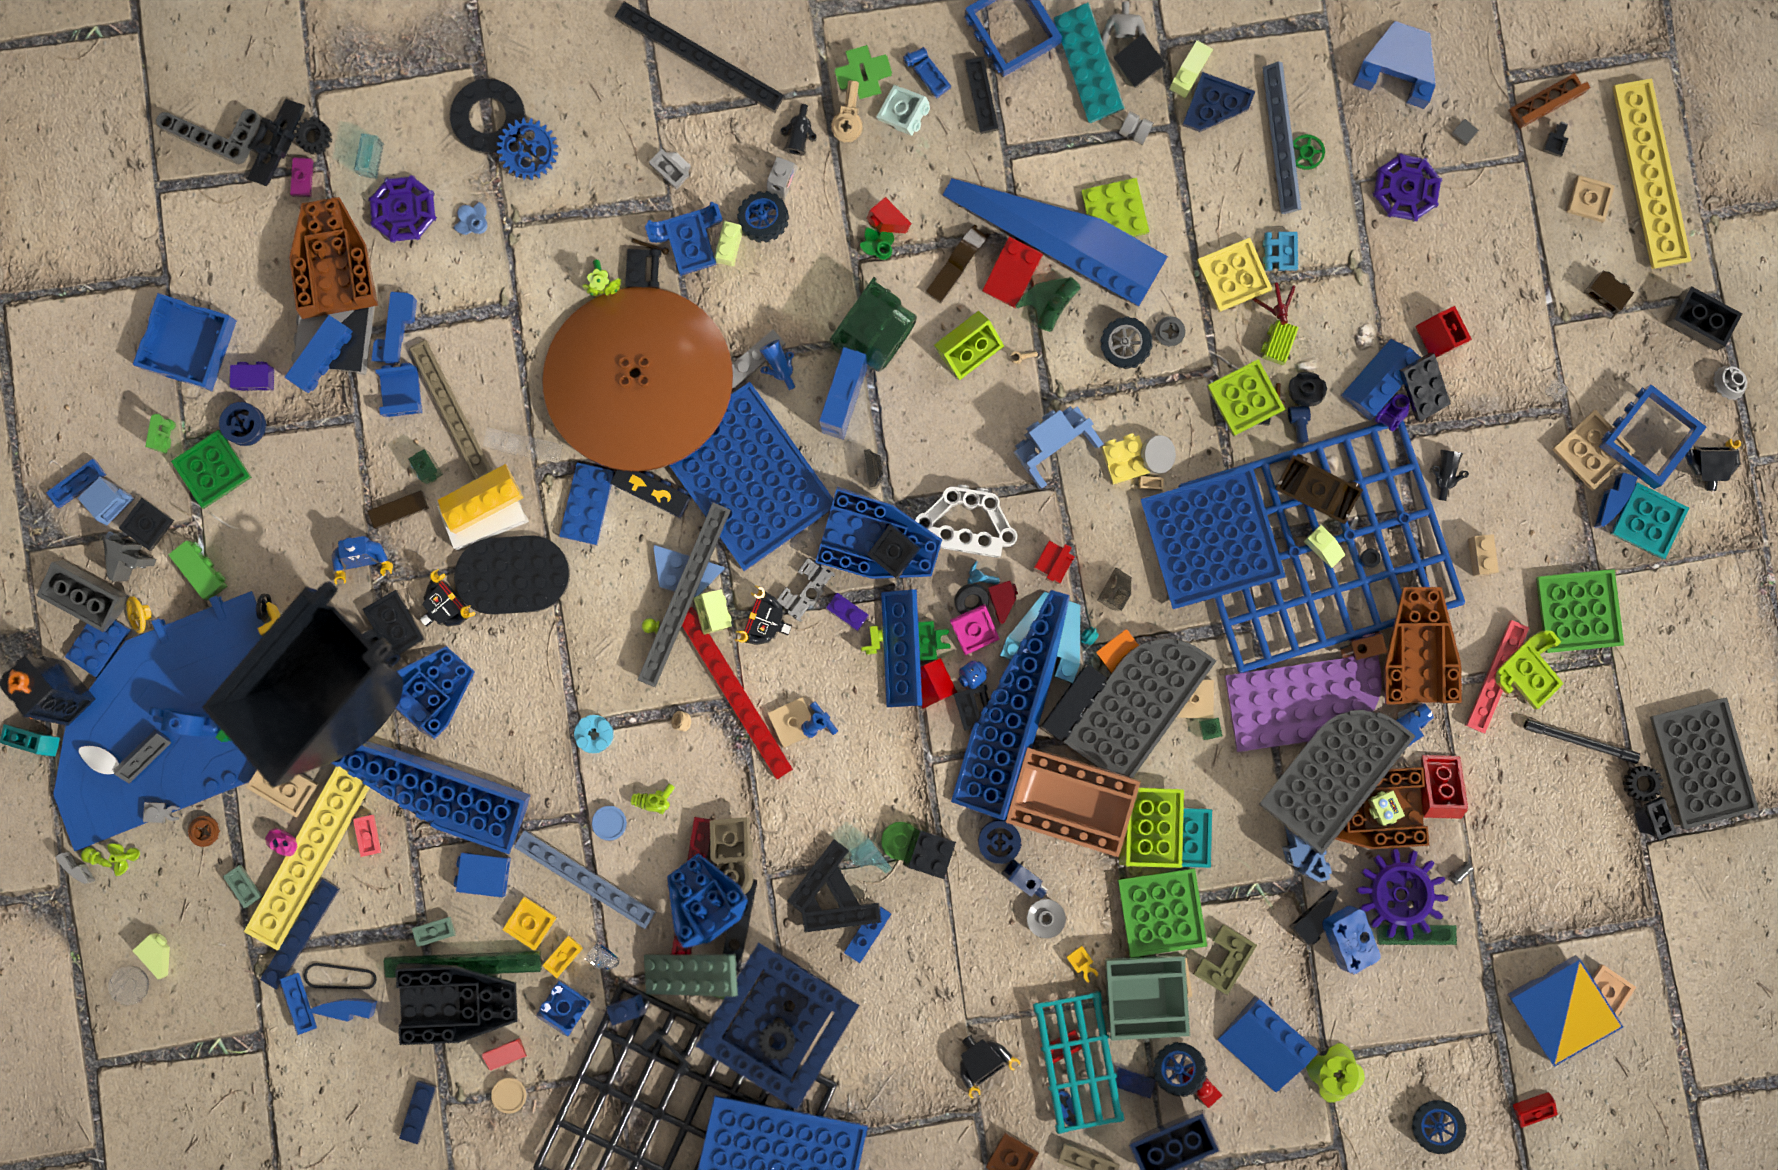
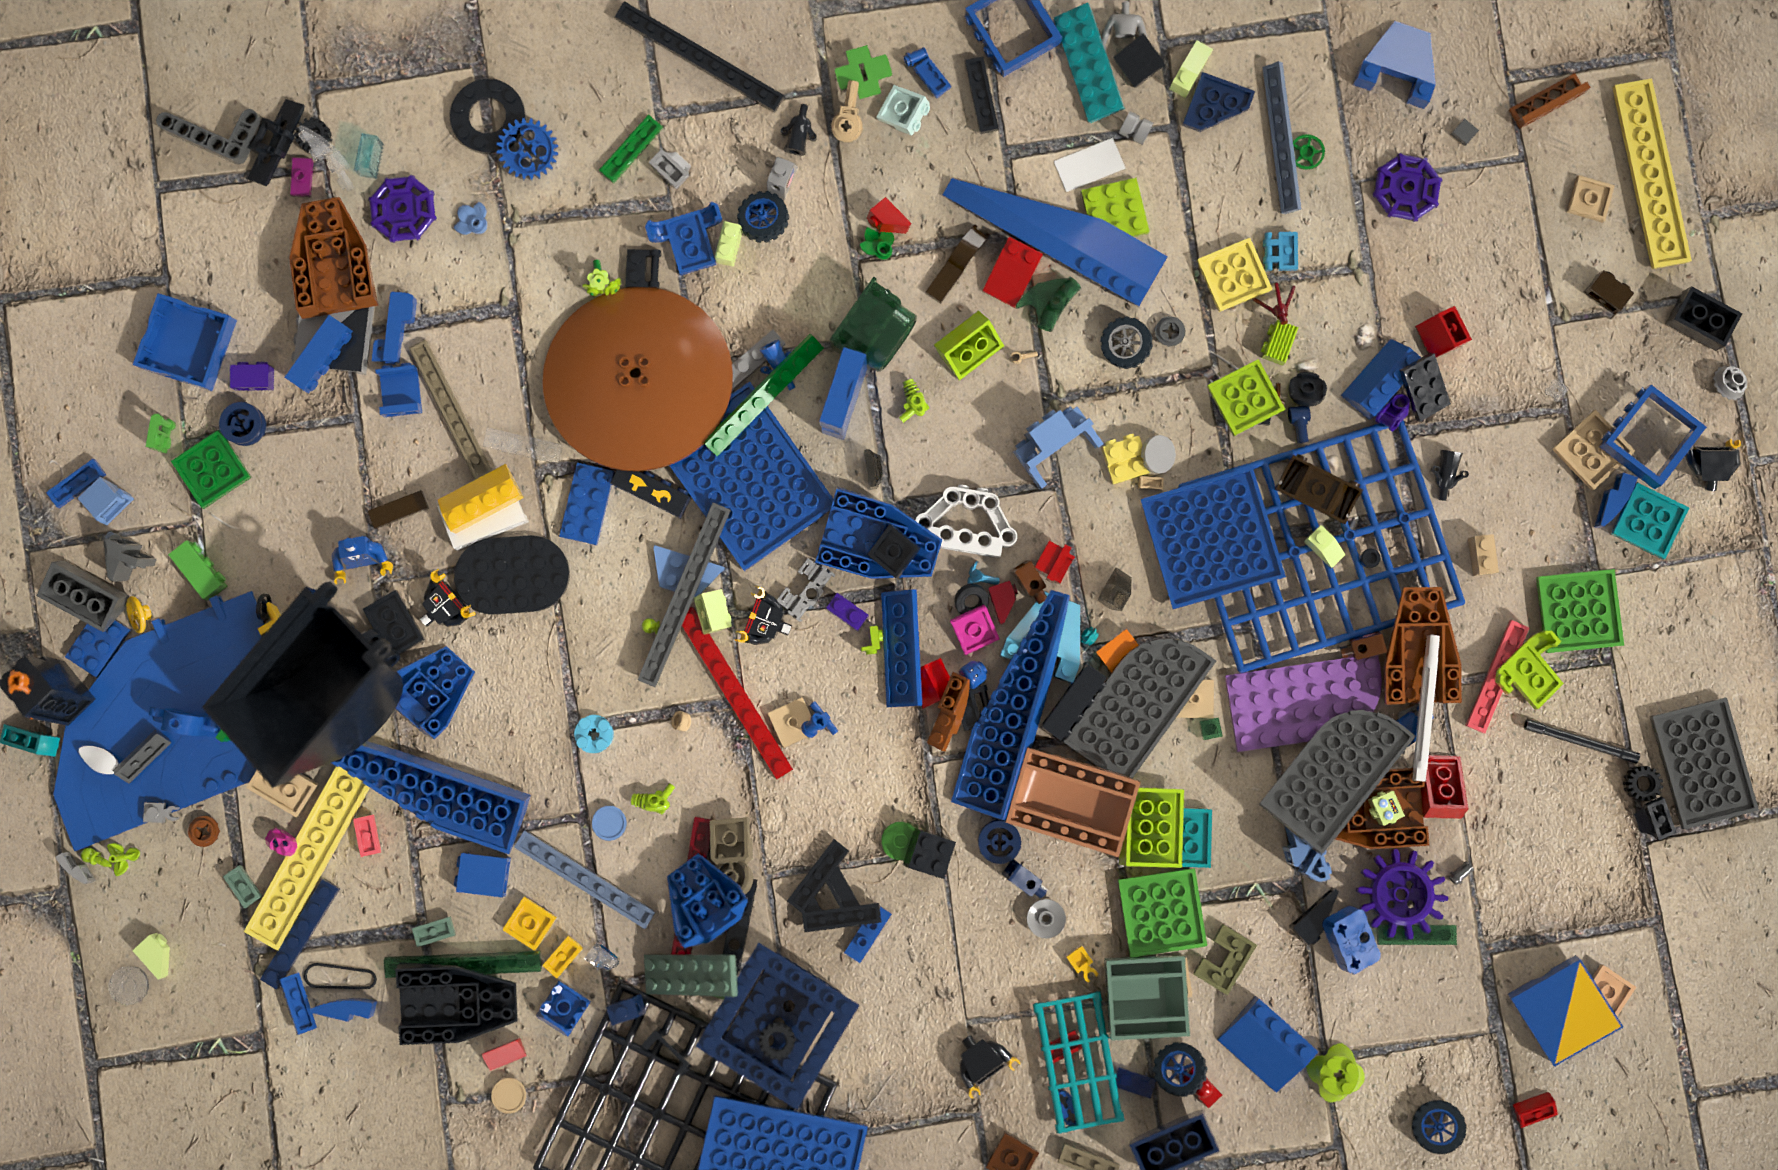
(146, 524): black plate -> none
(323, 150): none -> clear slope
(417, 1112): dark blue plate -> none
(425, 466): clear green head -> none
(631, 149): none -> green tile
(665, 251): dark brown hinge -> none
(763, 394): none -> green plate
(868, 854): clear light blue arch -> none
(915, 401): none -> lime piece
(930, 640): green plate -> none
(952, 711): none -> dark orange slope
(1024, 575): none -> reddish brown torso
(1089, 164): none -> white sticker
(1426, 708): none -> white piece
(1556, 141): black plate -> none

